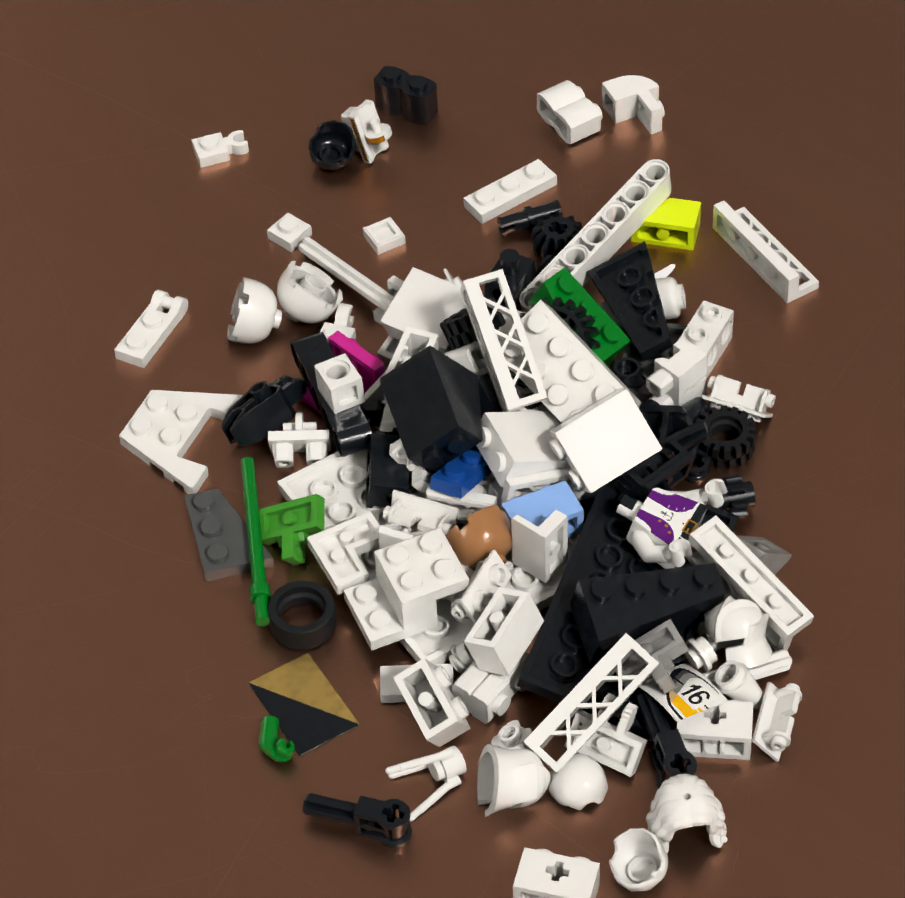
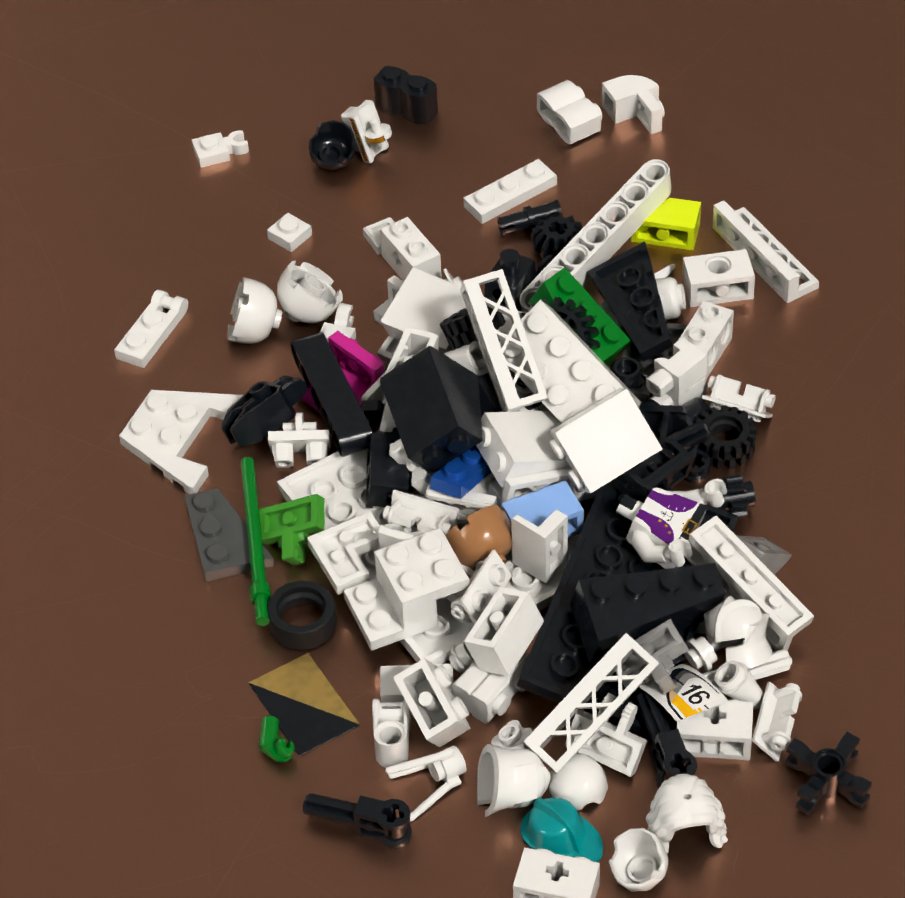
(339, 383): white brick -> none
(346, 273): white axle -> none
(391, 732): none -> white piece
(407, 248): none -> white brick
(561, 829): none -> teal piece
(718, 277): none -> white brick
(823, 784): none -> black pin

